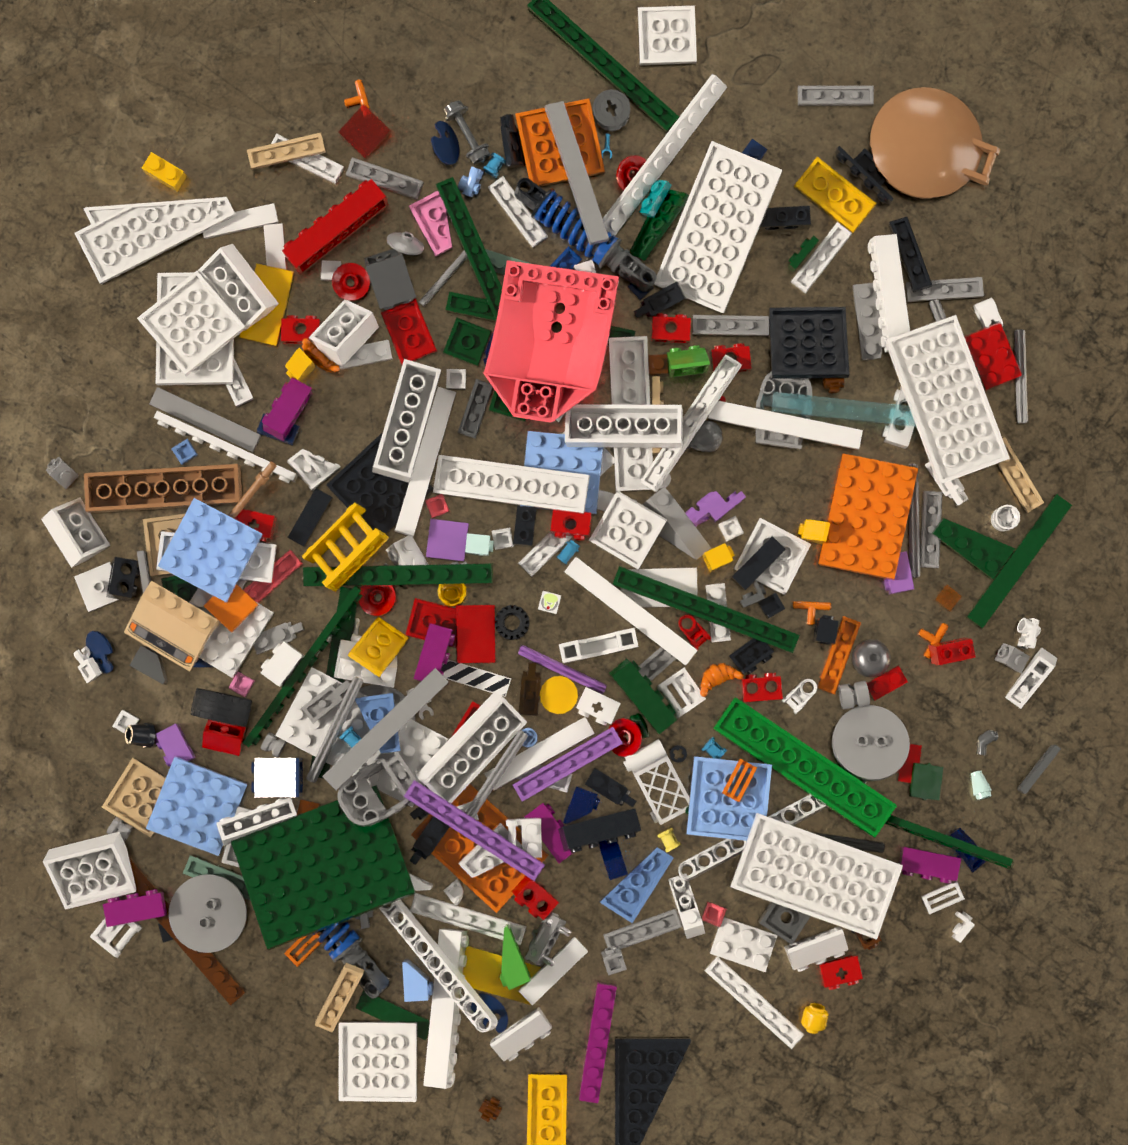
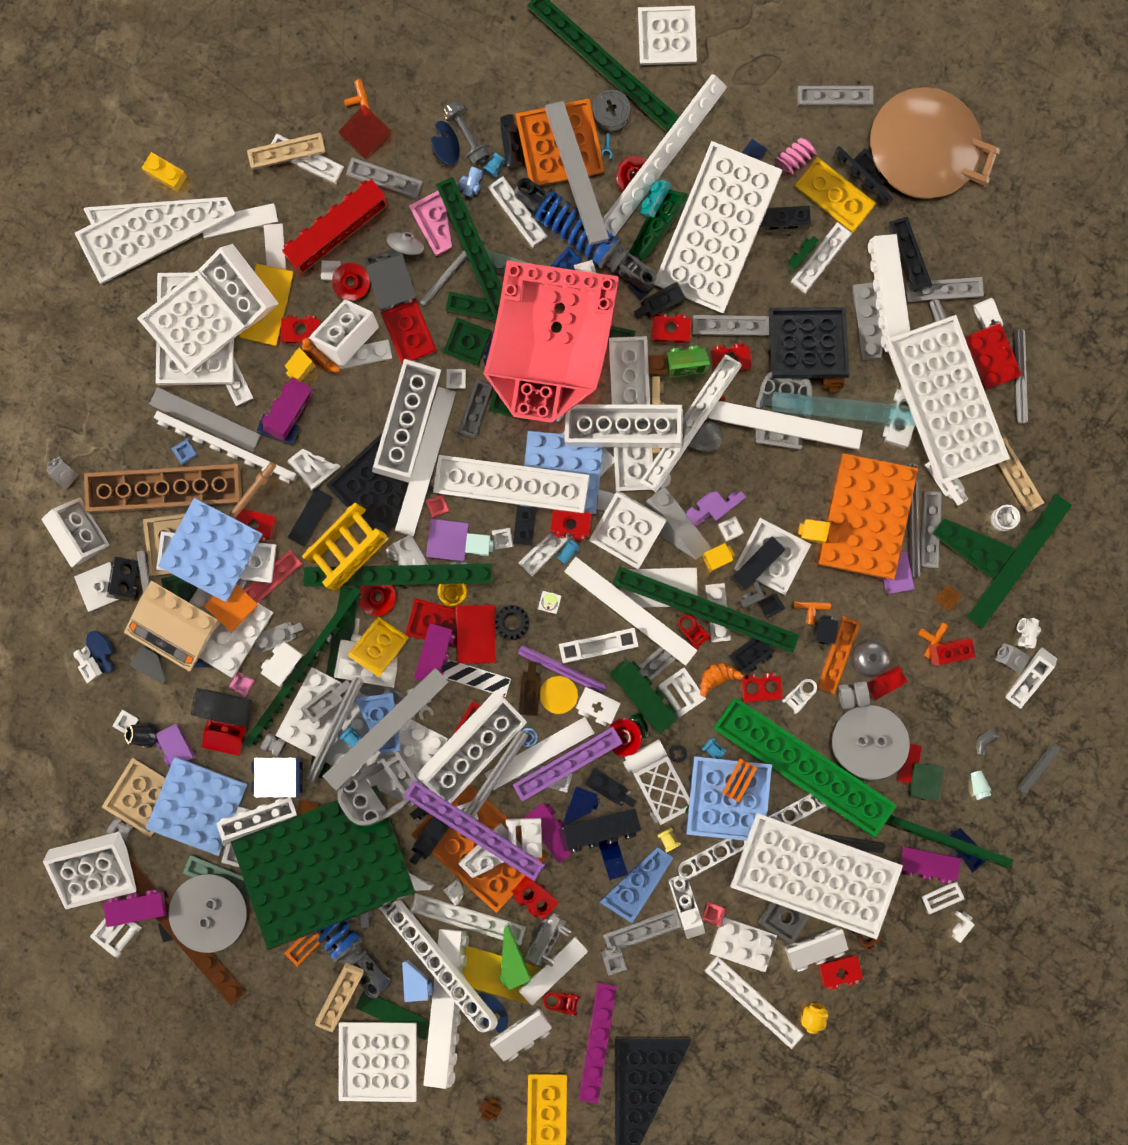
(563, 1002): none -> red piece
(794, 156): none -> bright pink piece

